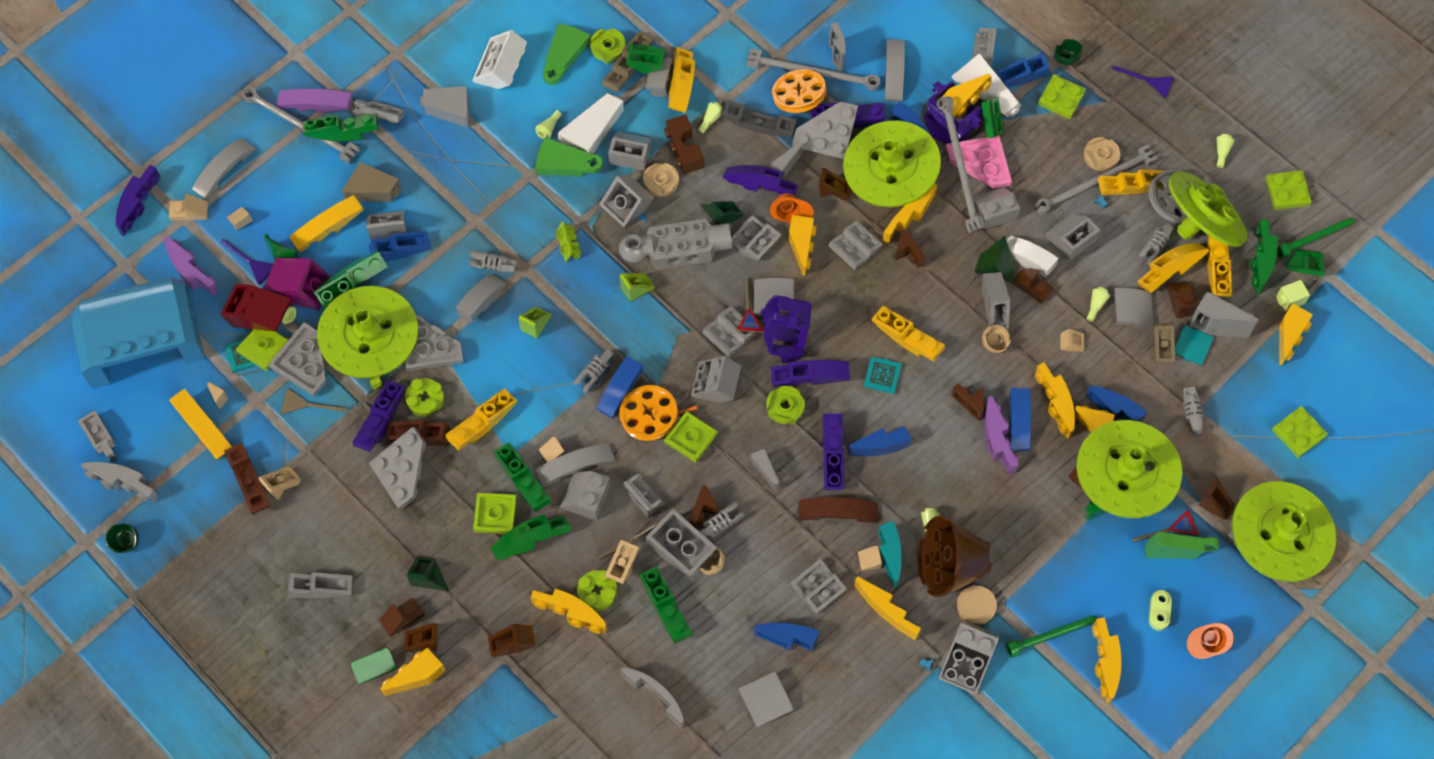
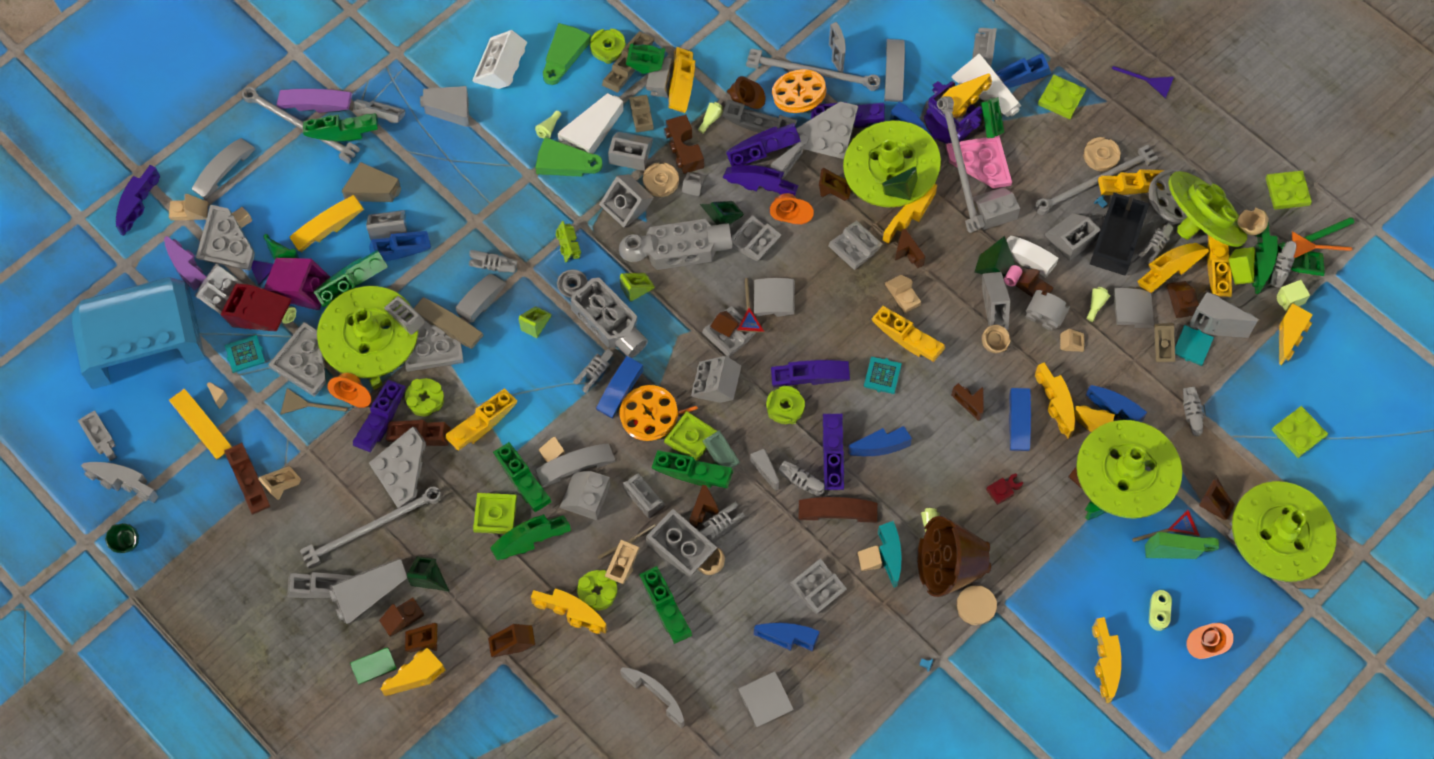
(217, 288): none -> light grey slope
(224, 241): none -> light grey plate
(261, 347): lime plate -> none
(315, 554): none -> light grey hinge
(349, 389): none -> orange piece
(364, 589): none -> light grey slope
(412, 323): none -> light grey slope
(448, 322): none -> dark tan slope
(603, 312): none -> light grey brick
(641, 113): none -> dark tan slope
(692, 471): none -> green slope
(693, 184): none -> light grey slope
(720, 450): none -> sand green tile
(724, 323): none -> reddish brown slope
(747, 93): none -> reddish brown piece
(763, 143): none -> dark purple slope
(786, 327): dark purple animal -> none
(800, 240): yellow slope -> none
(801, 478): none -> light grey hinge
(881, 603): yellow slope -> none
(901, 185): none -> dark green slope
(903, 293): none -> tan slope
(969, 656): light grey slope -> none
(995, 433): medium lavender slope -> none
(1003, 490): none -> dark red plate
(1013, 275): none -> bright pink hinge
(1015, 647): green piece -> none
(1047, 310): none -> light grey brick
(1068, 52): dark green hair -> none
(1119, 234): none -> black piece
(1224, 145): yellowish green cone -> none
(1242, 265): none -> lime slope
(1253, 221): none -> tan hair
(1283, 264): none -> light grey hinge
(1305, 246): none -> orange piece

